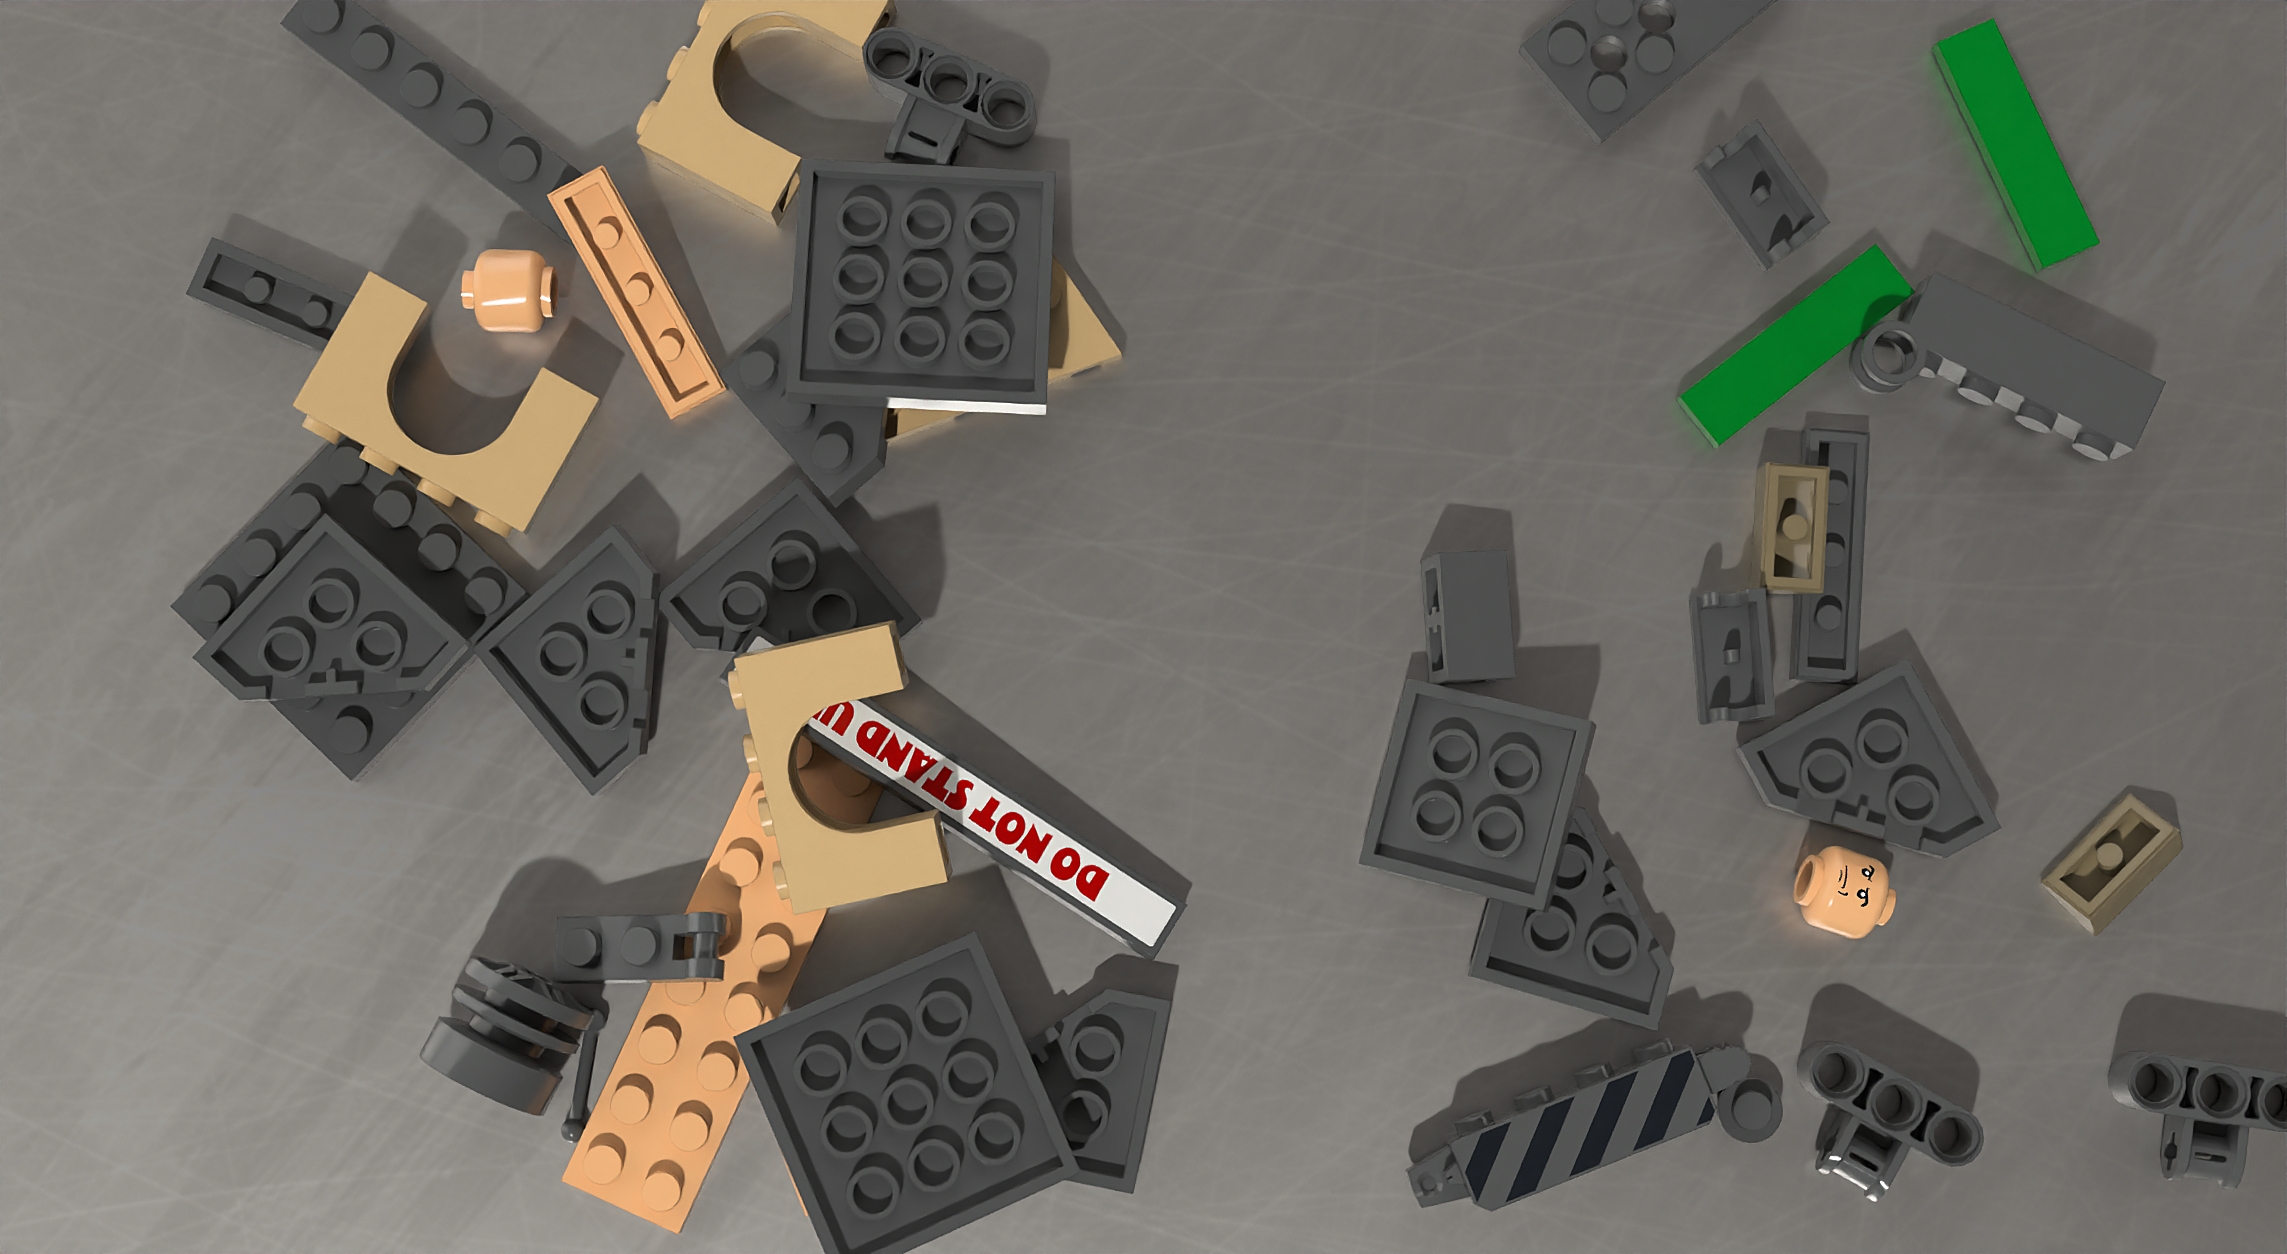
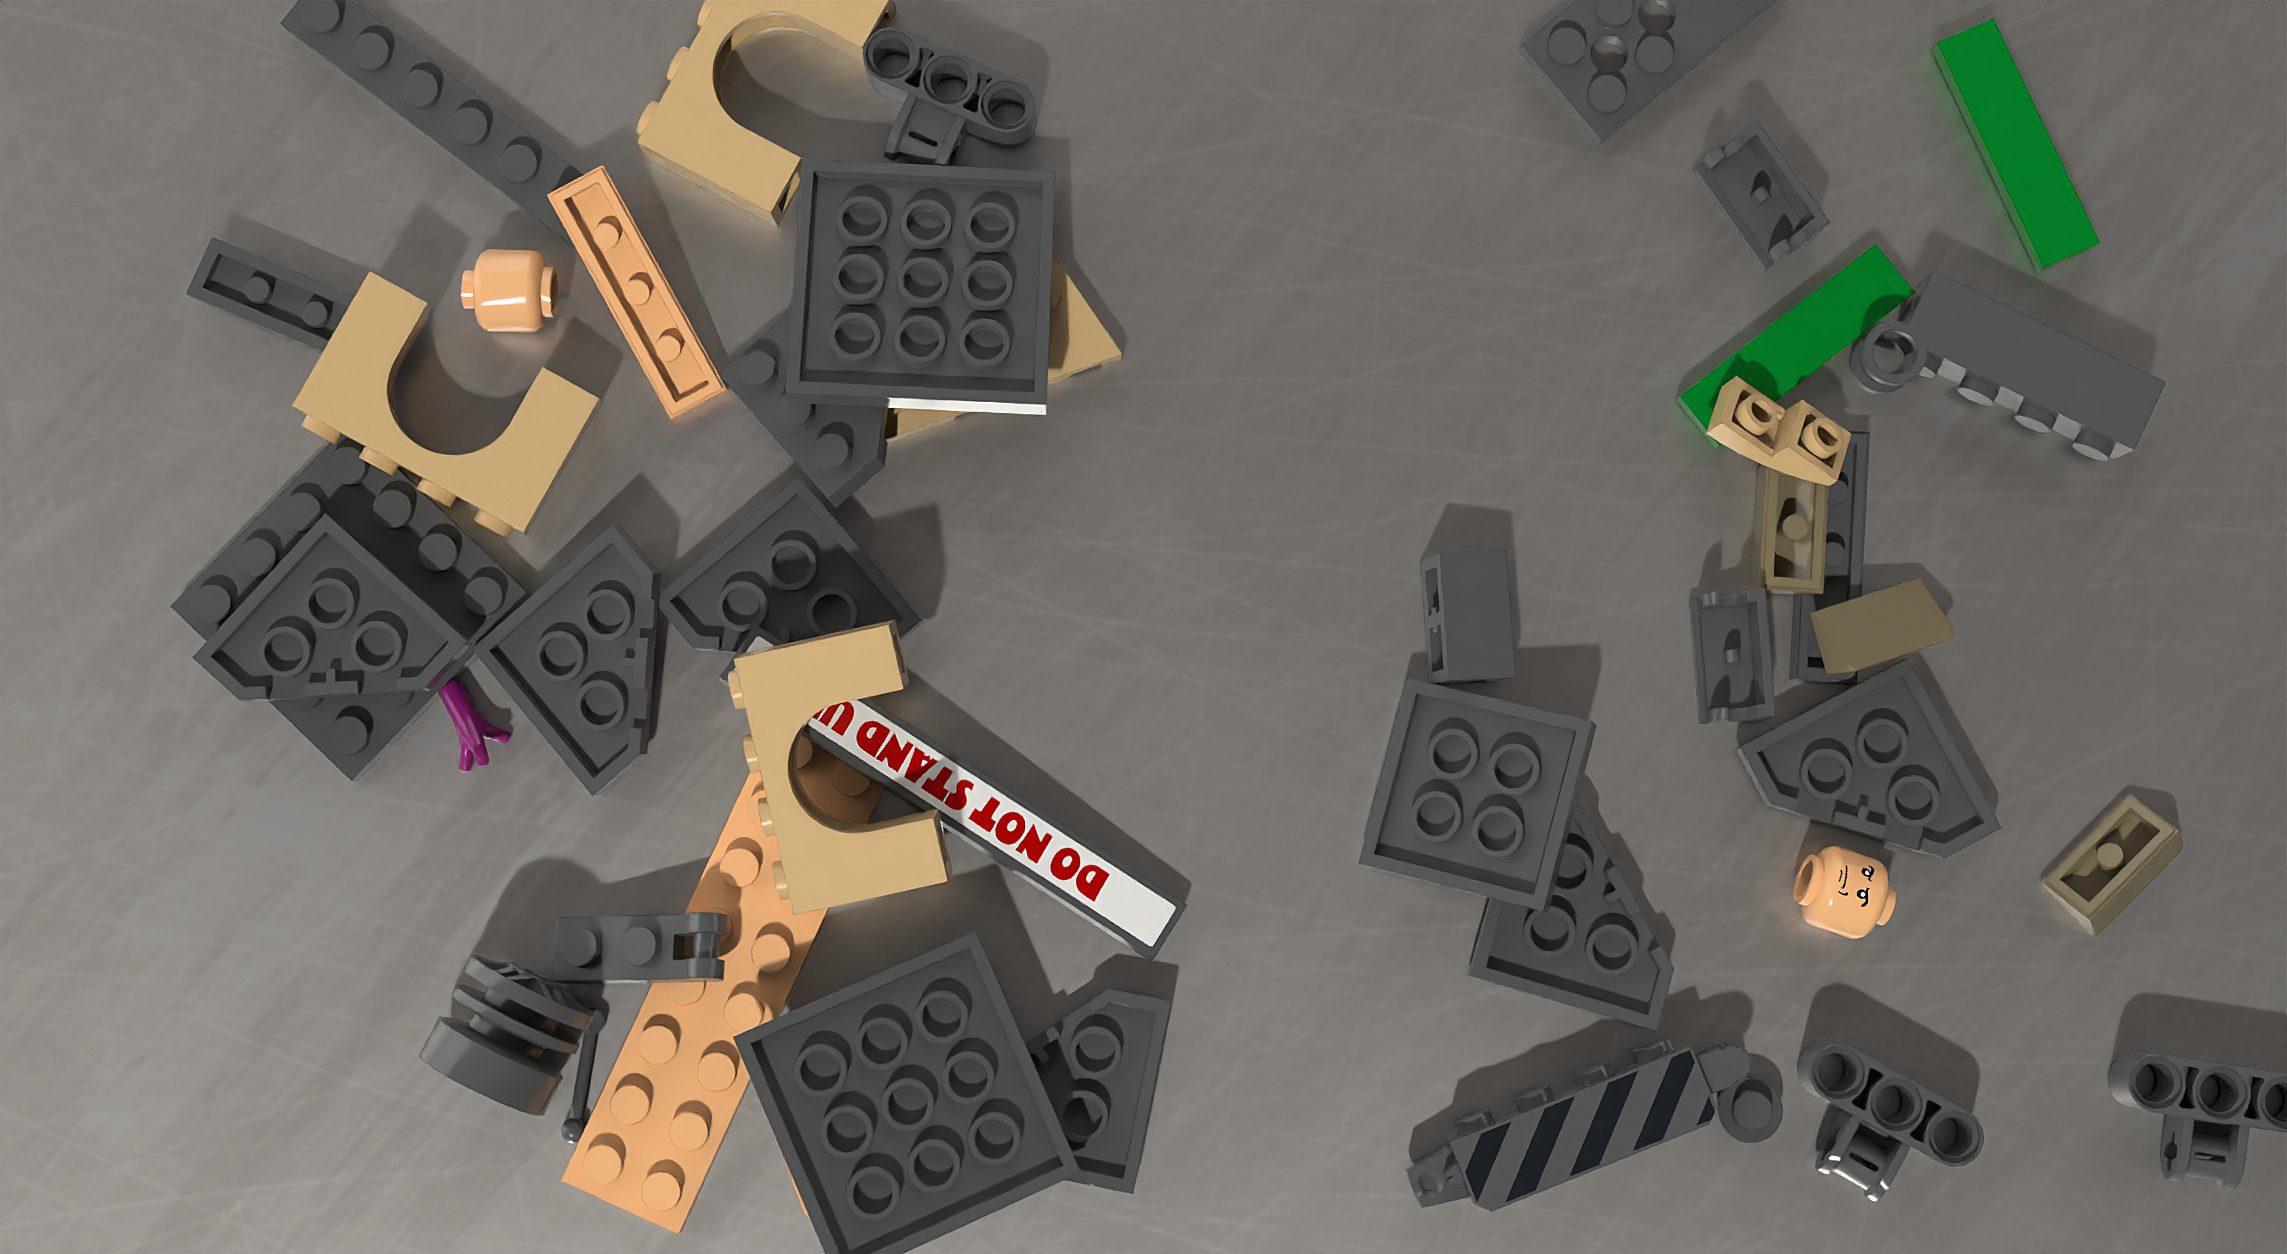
(469, 726): none -> magenta bar
(1790, 440): none -> tan slope
(1879, 627): none -> dark tan slope

